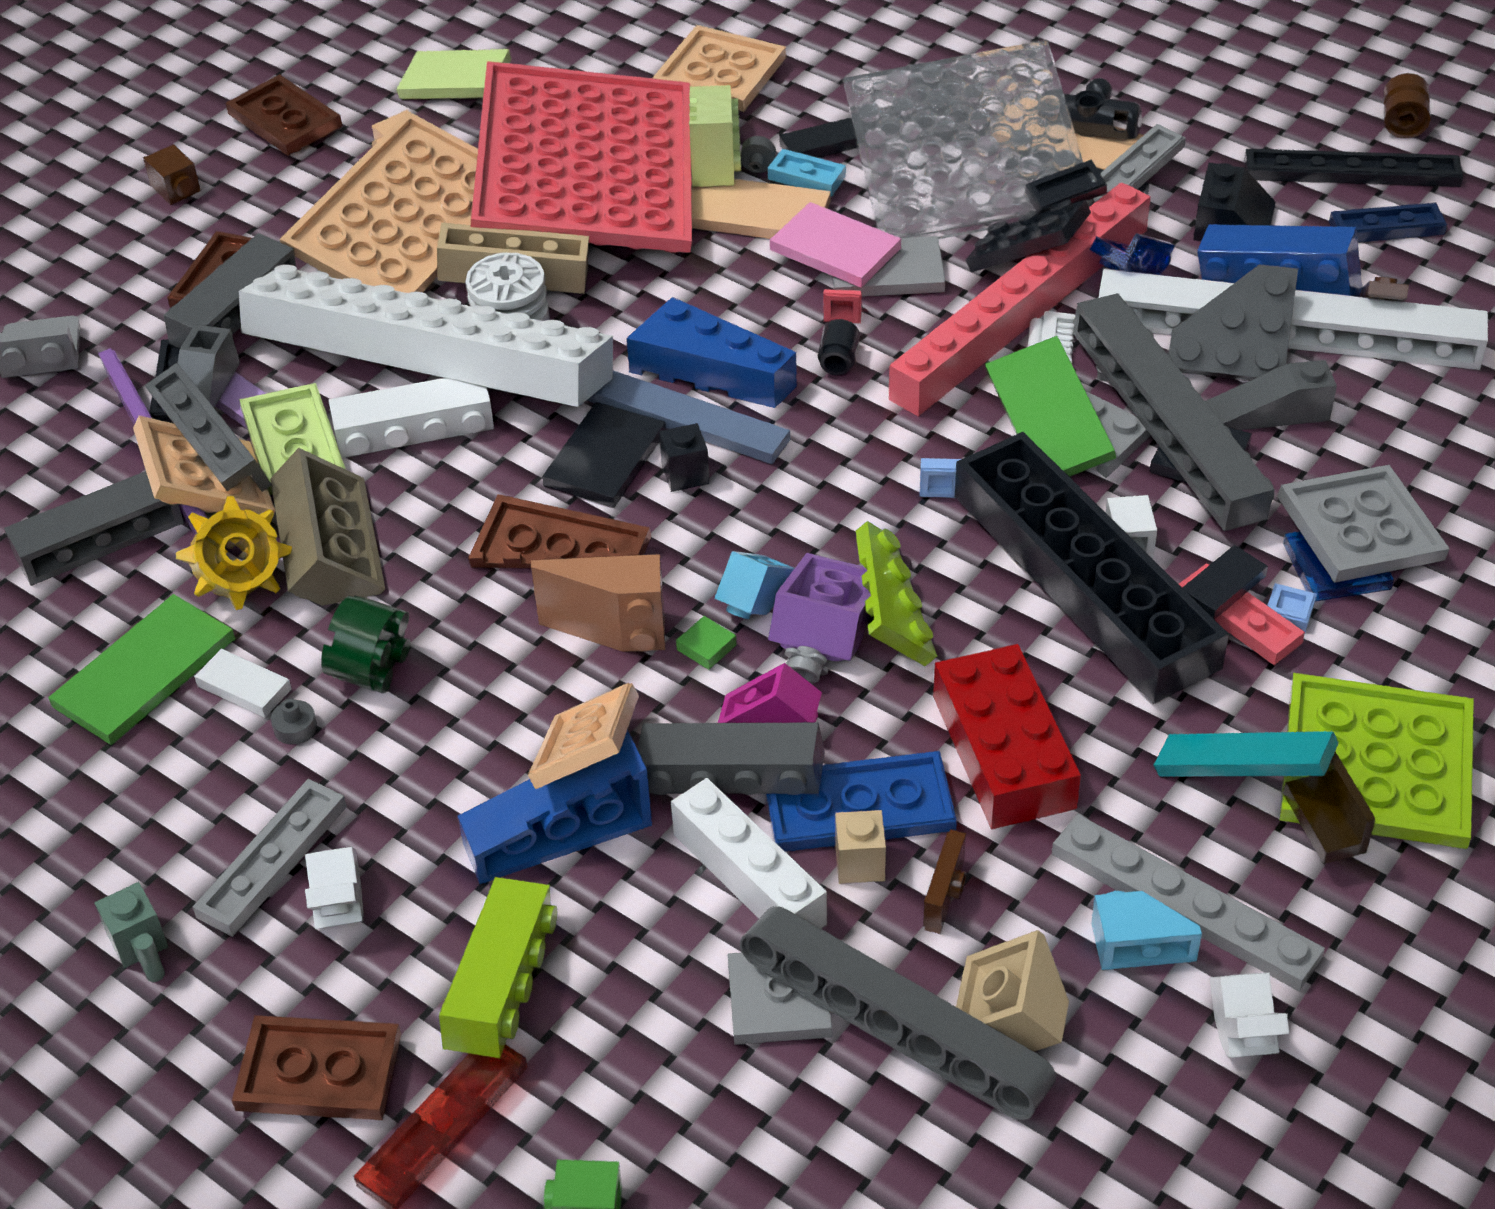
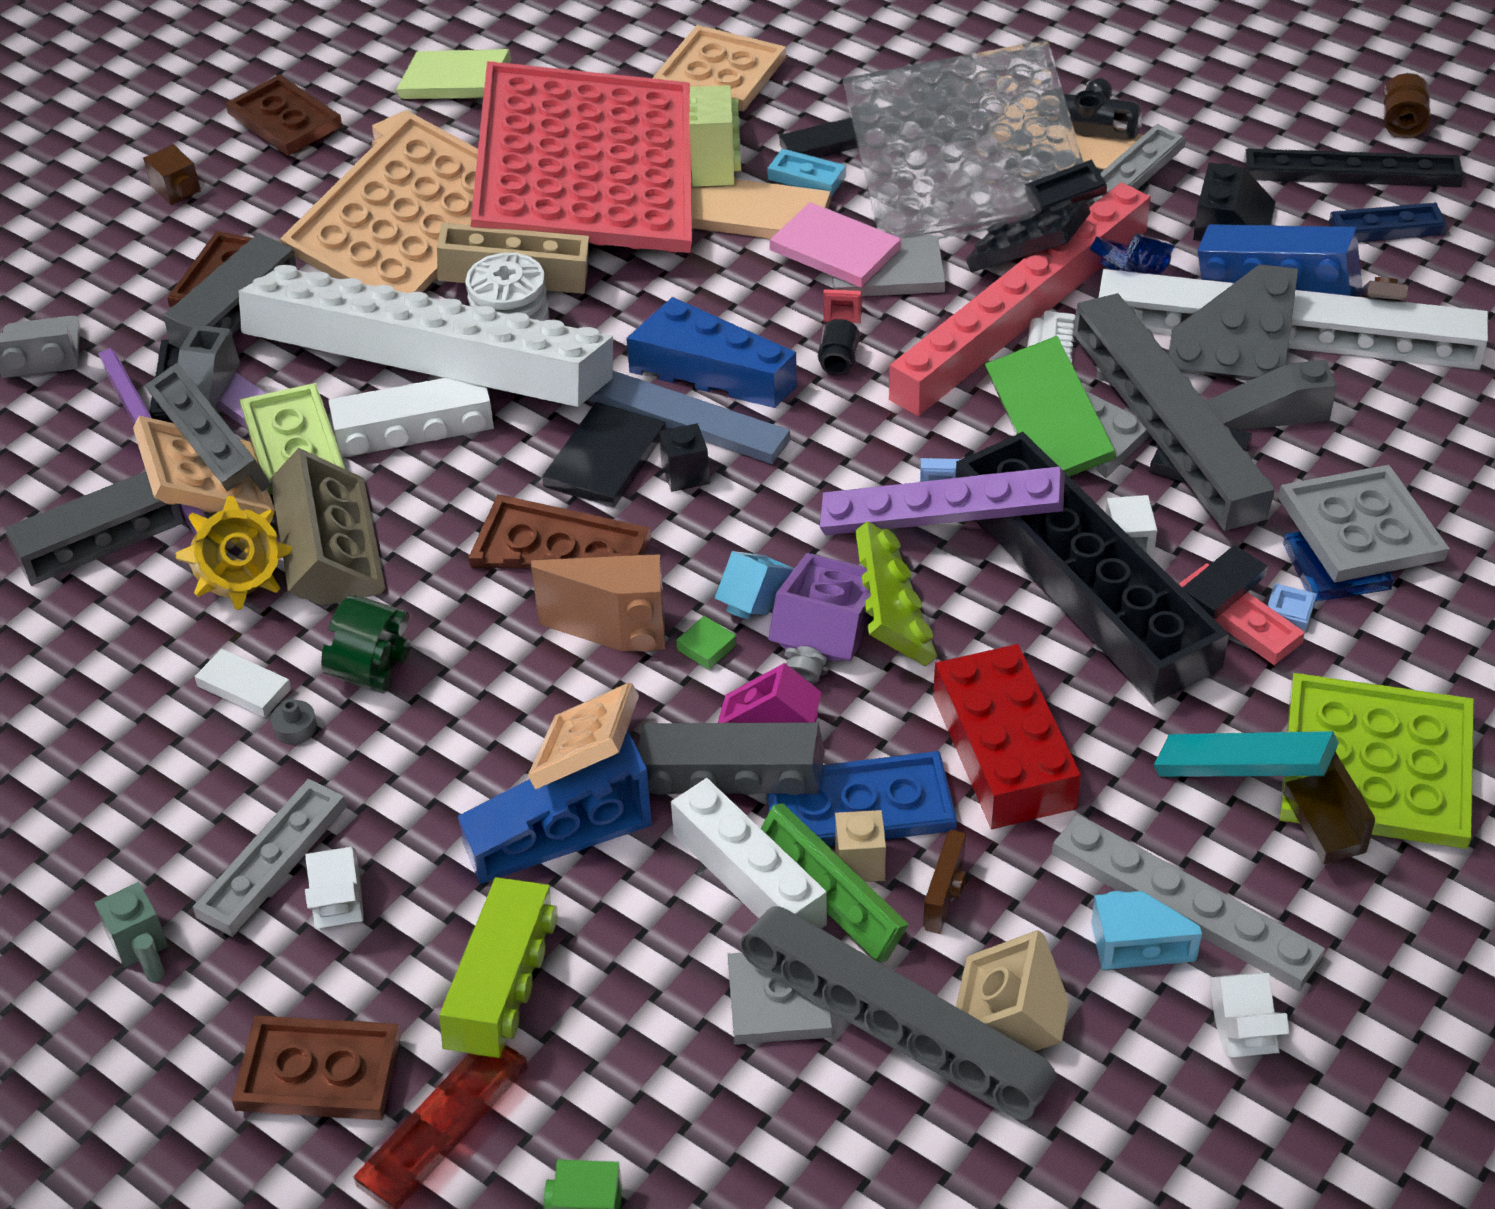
(141, 669): bright green tile -> none
(757, 154): dark grey tile -> none
(849, 898): none -> bright green tile
(944, 500): none -> medium lavender plate

